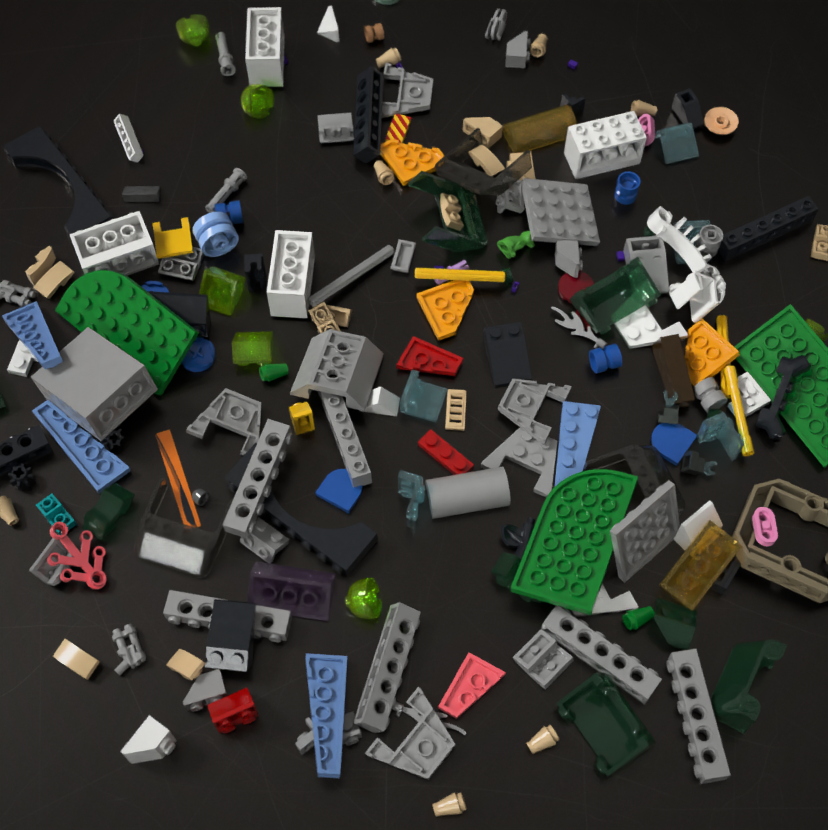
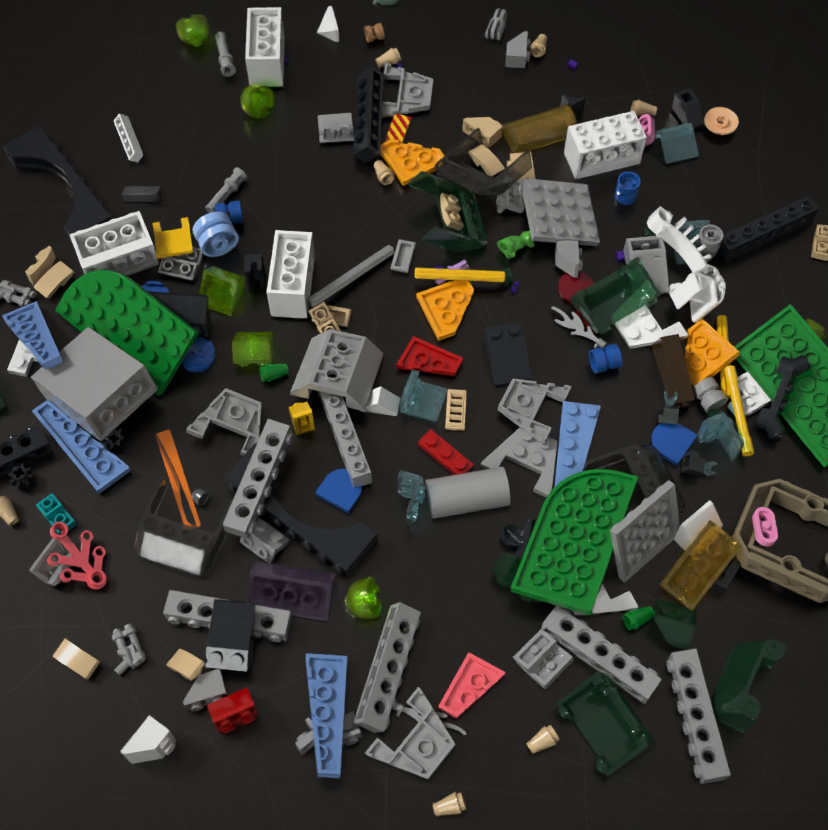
(112, 503): clear green brick -> none

